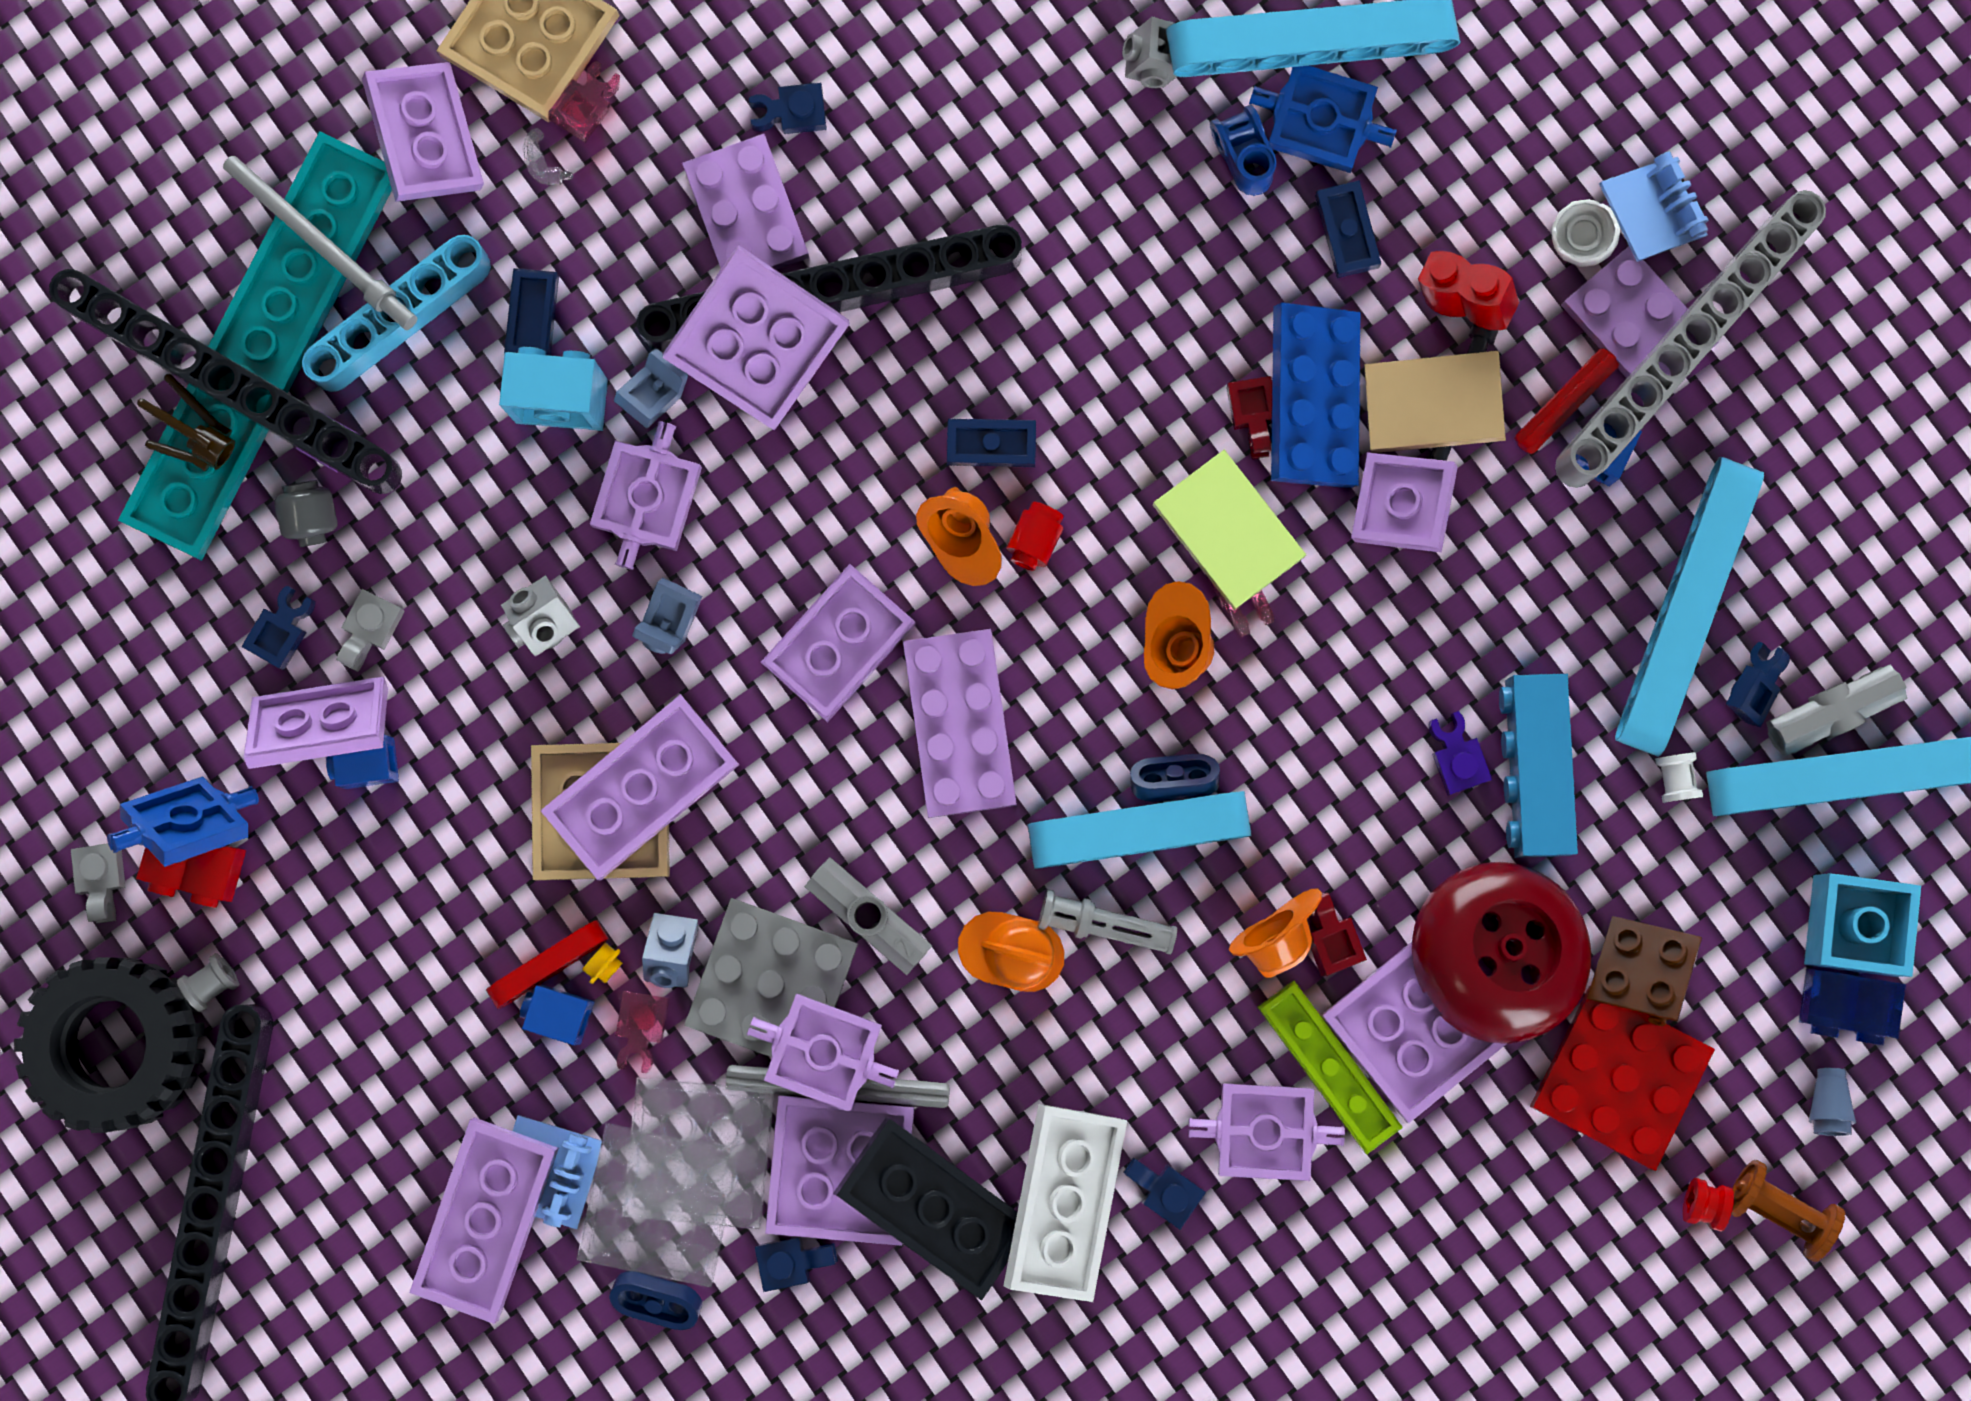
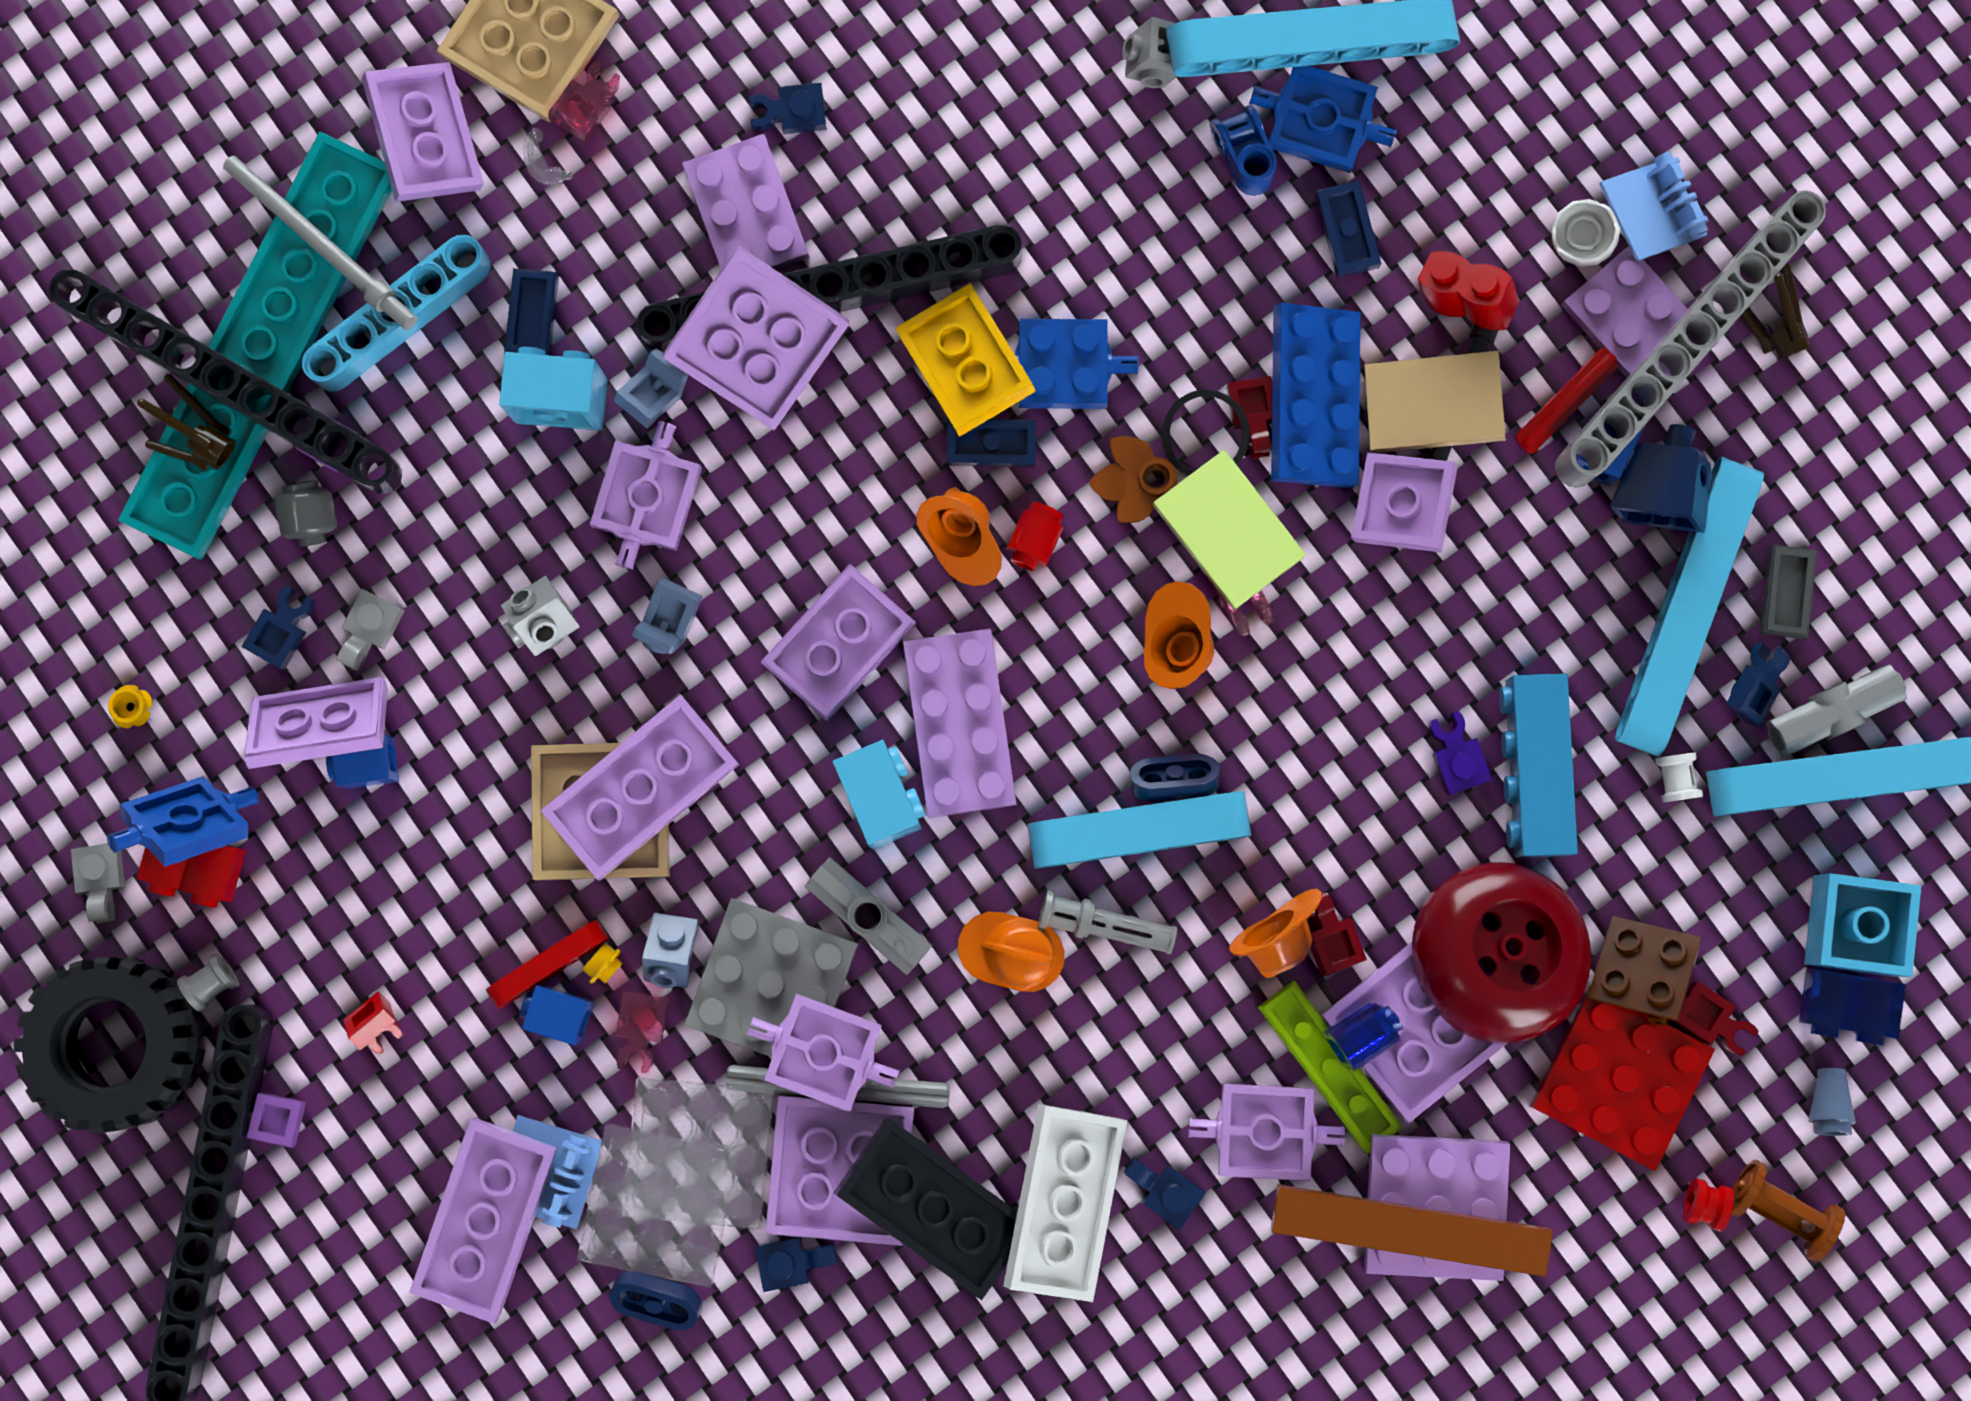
(118, 706): none -> yellow plate
(276, 1119): none -> medium lavender plate
(370, 1021): none -> tile
(878, 795): none -> medium azure brick
(965, 359): none -> yellow plate
(1069, 363): none -> blue plate
(1127, 478): none -> dark orange plate
(1199, 393): none -> black piece
(1363, 1035): none -> clear blue brick
(1411, 1230): none -> dark orange tile
(1442, 1176): none -> lavender plate
(1666, 484): none -> dark blue torso
(1708, 1016): none -> dark red plate
(1786, 335): none -> dark brown plant
(1788, 592): none -> dark grey tile

